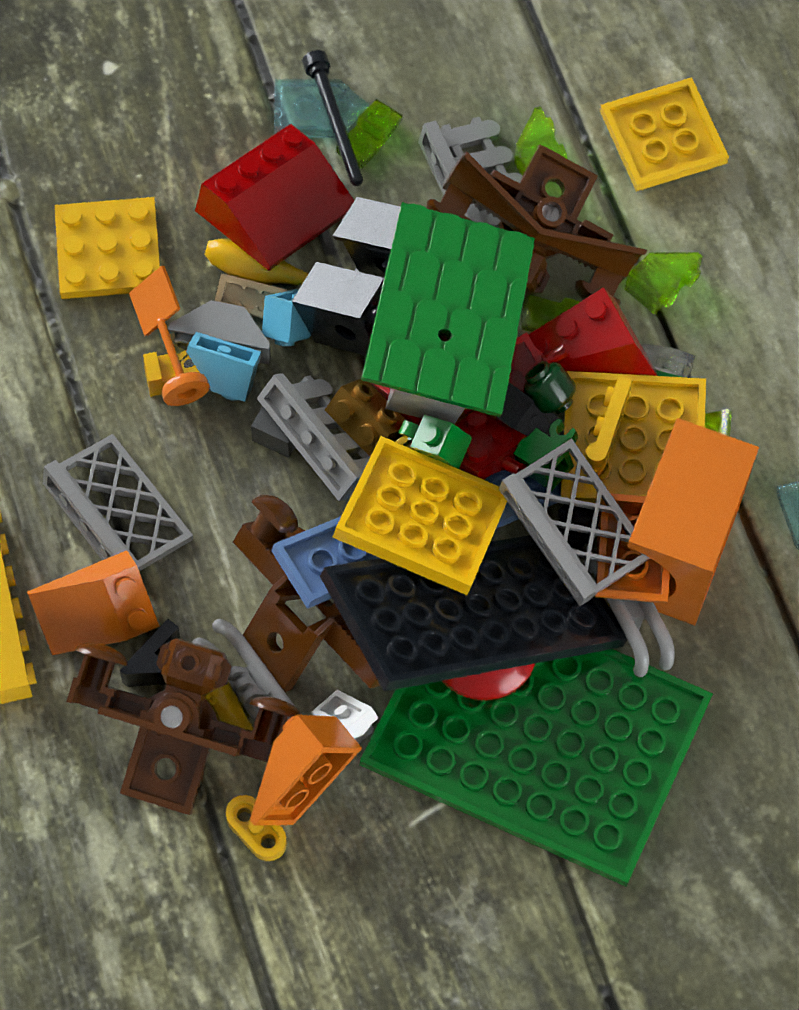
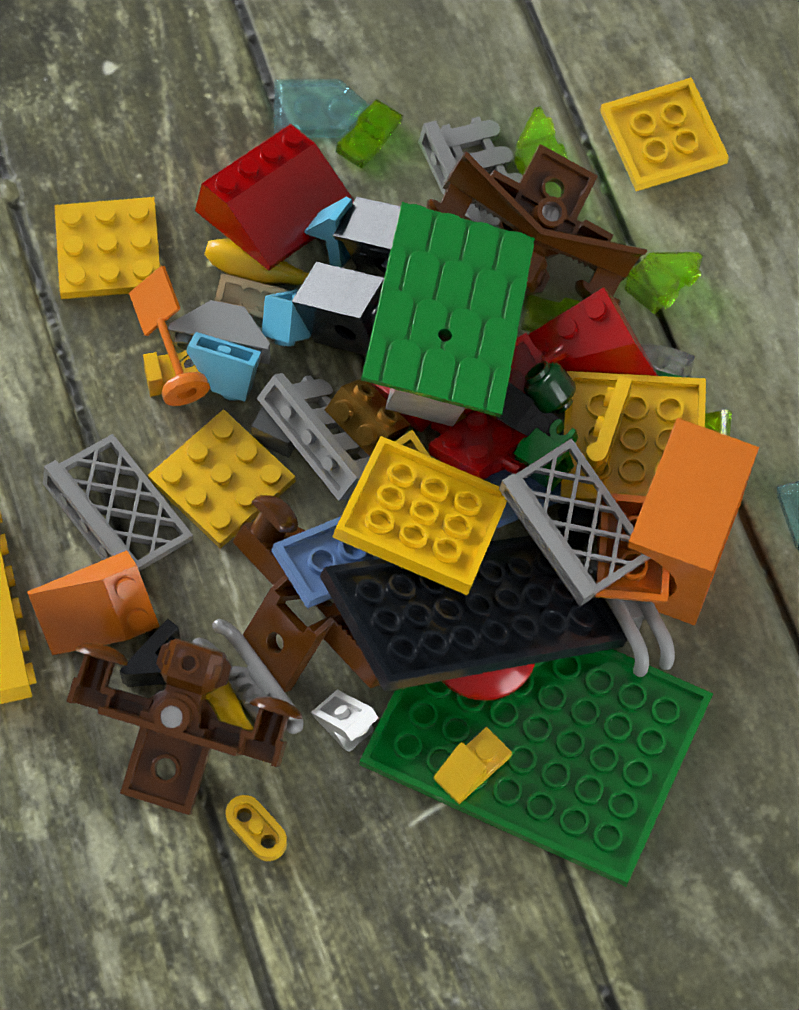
(219, 476): none -> yellow plate
(301, 767): orange slope -> none
(317, 67): black piece -> none
(325, 225): none -> medium azure slope
(437, 439): green brick -> none
(472, 765): none -> yellow slope

